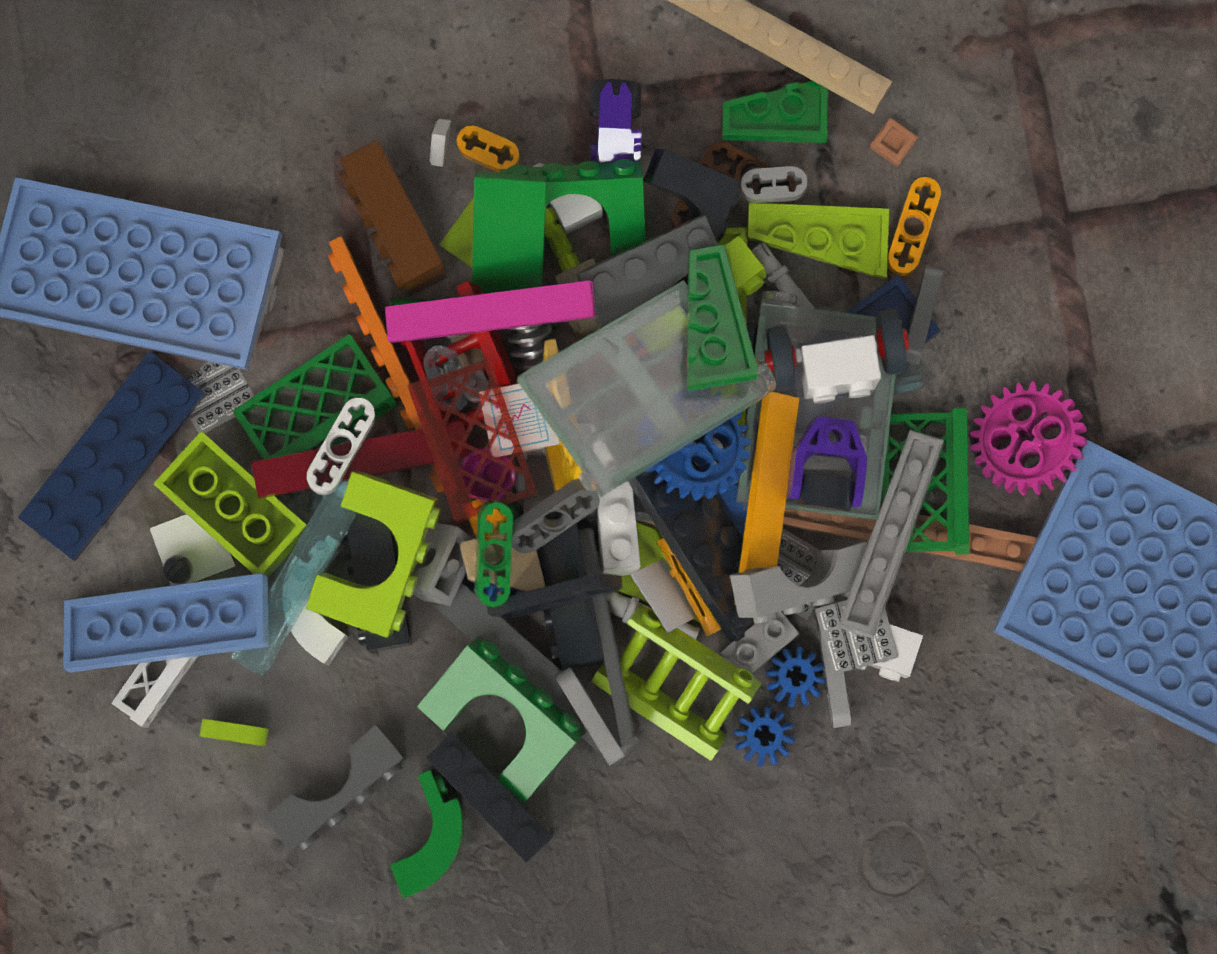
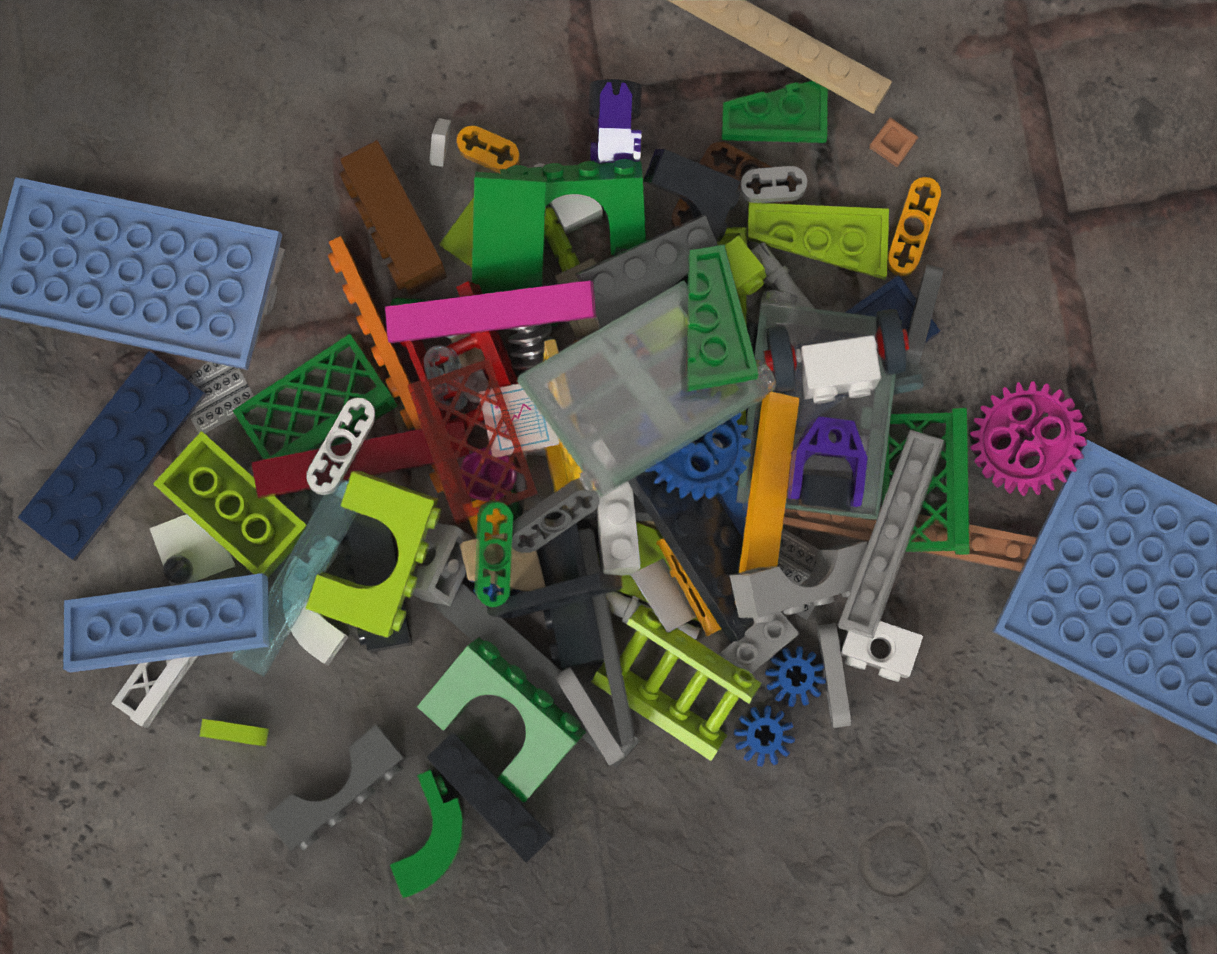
(851, 650): light grey sticker -> none

